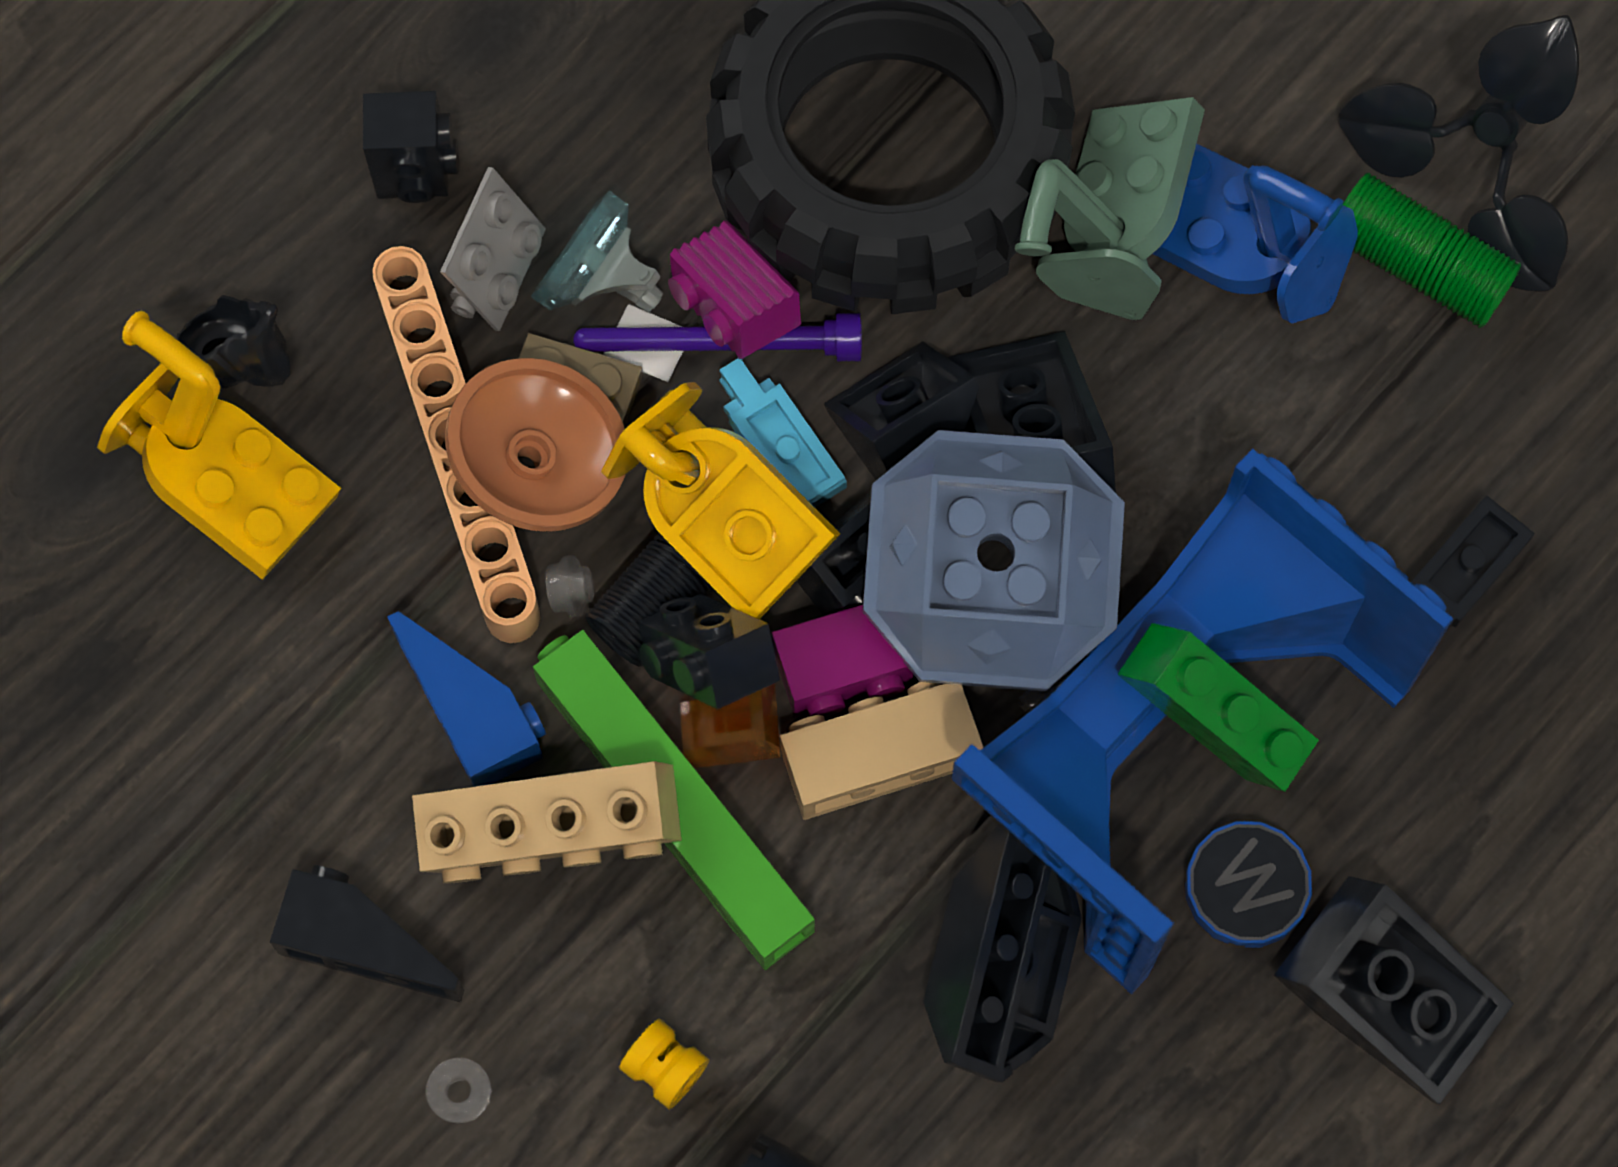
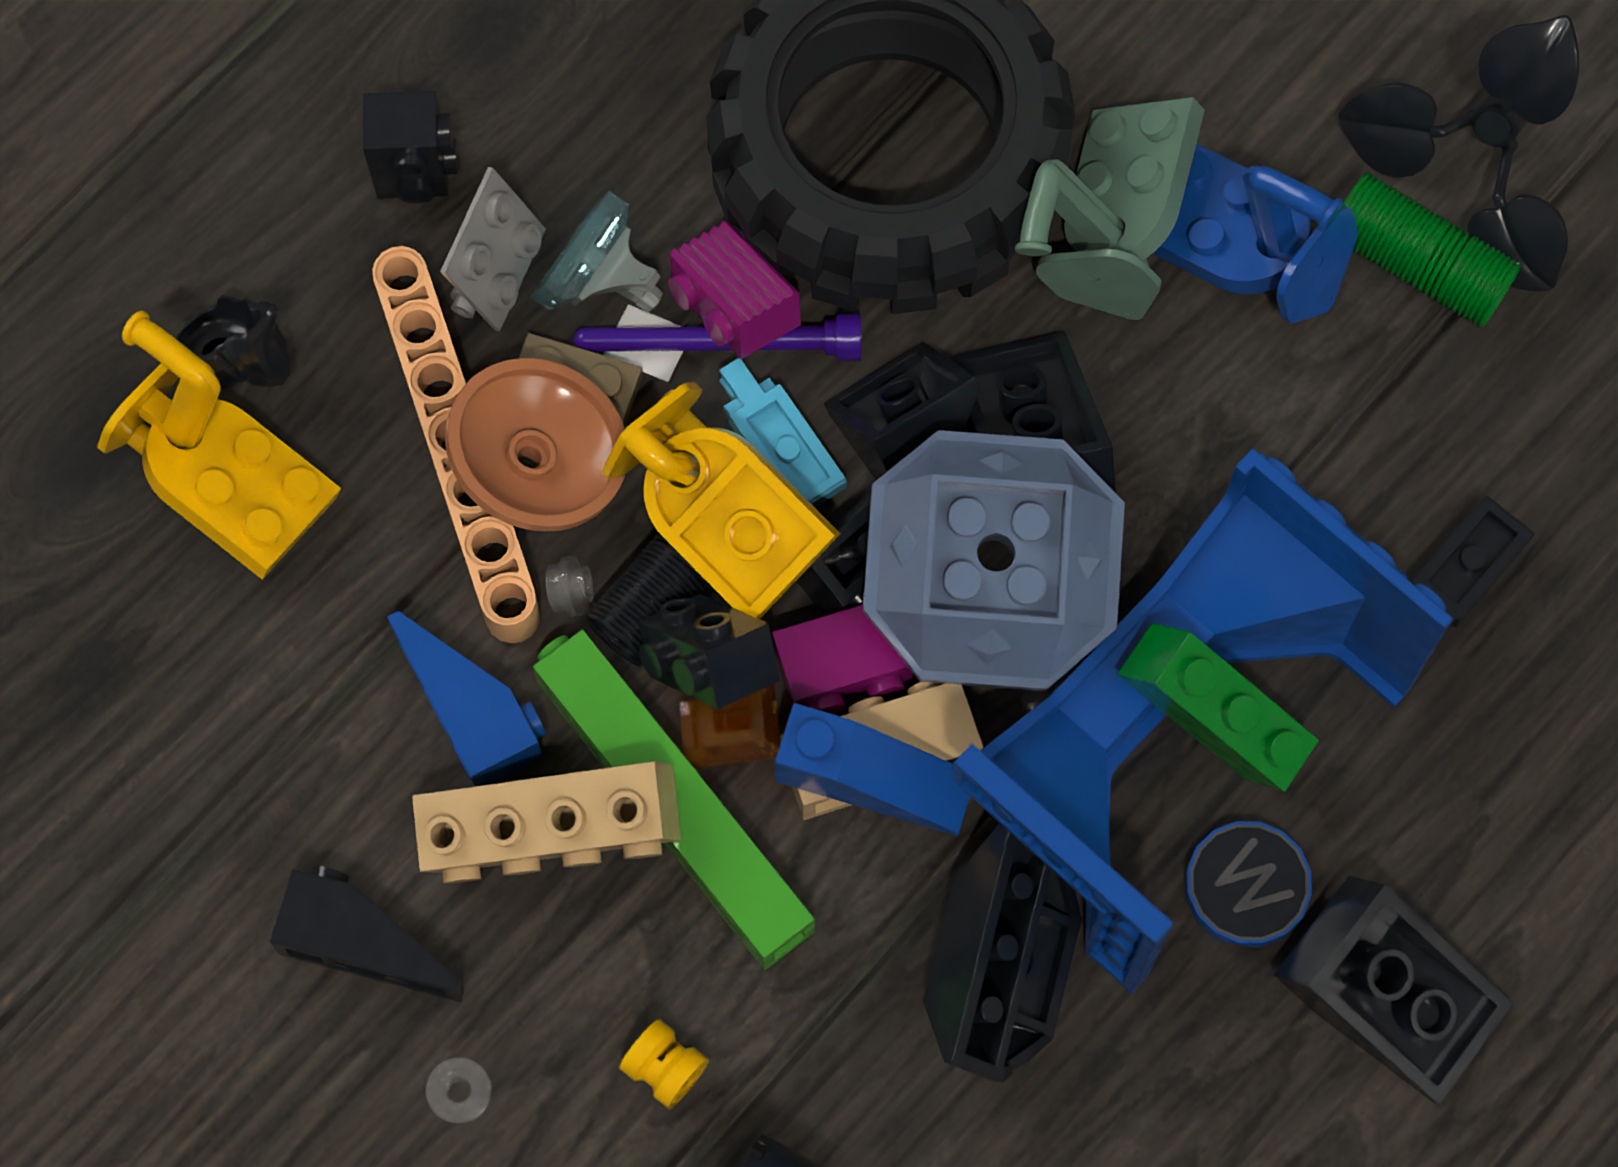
(868, 770): none -> blue slope

